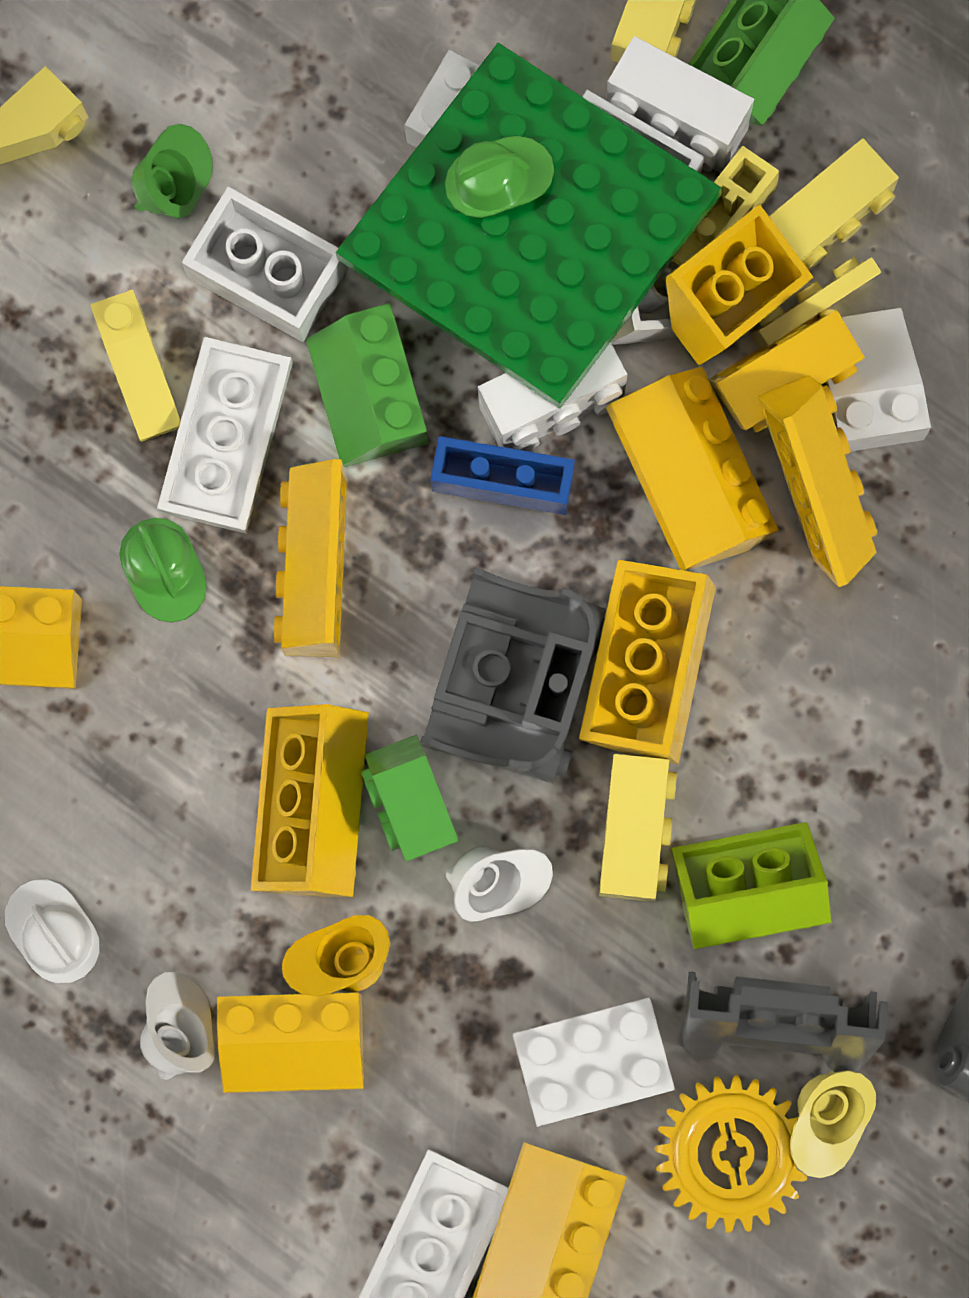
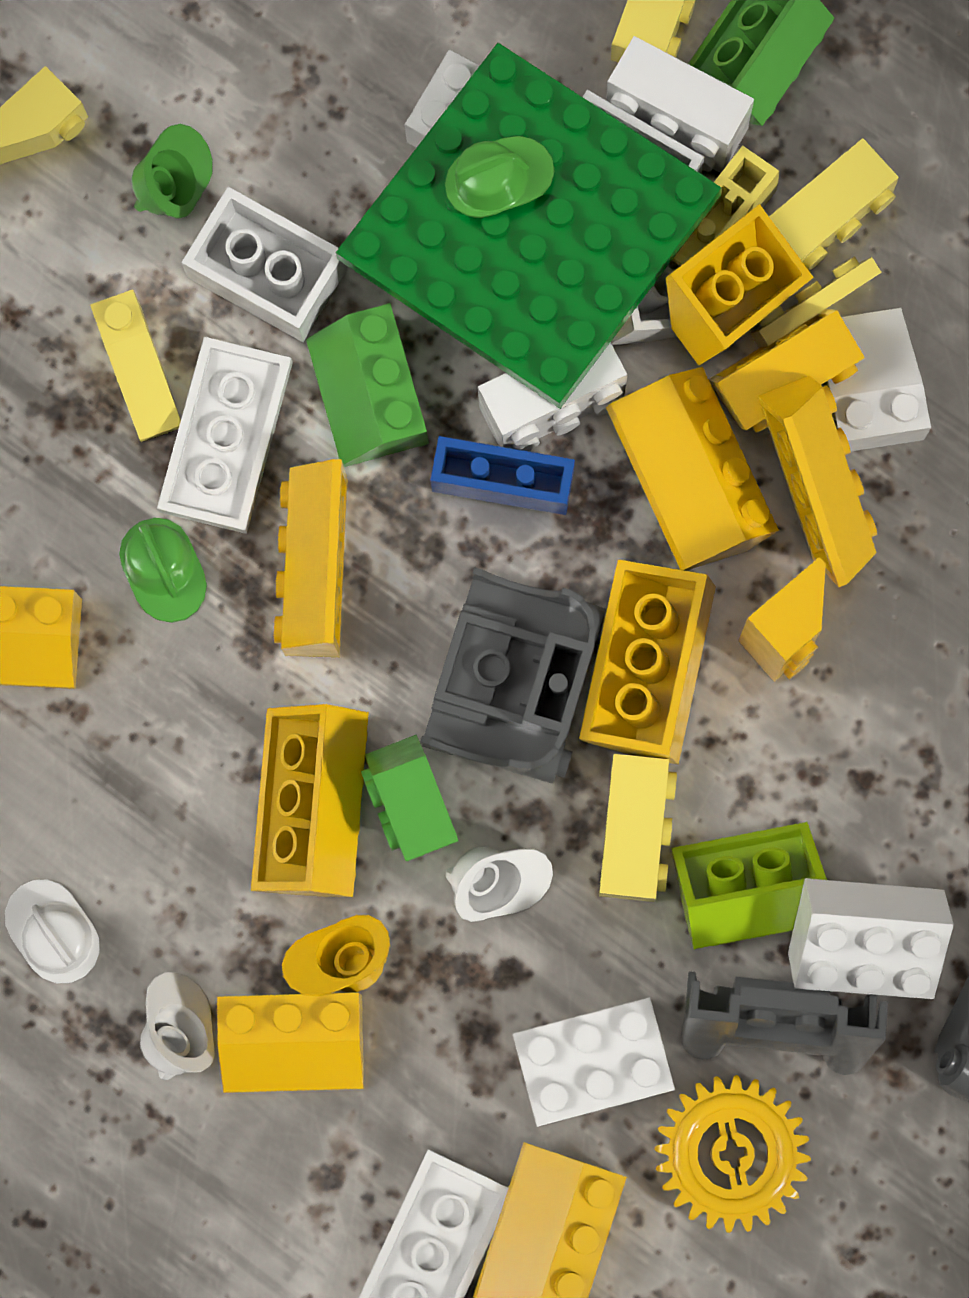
(786, 627): none -> yellow slope
(830, 1121): light yellow piece -> none
(870, 938): none -> white brick

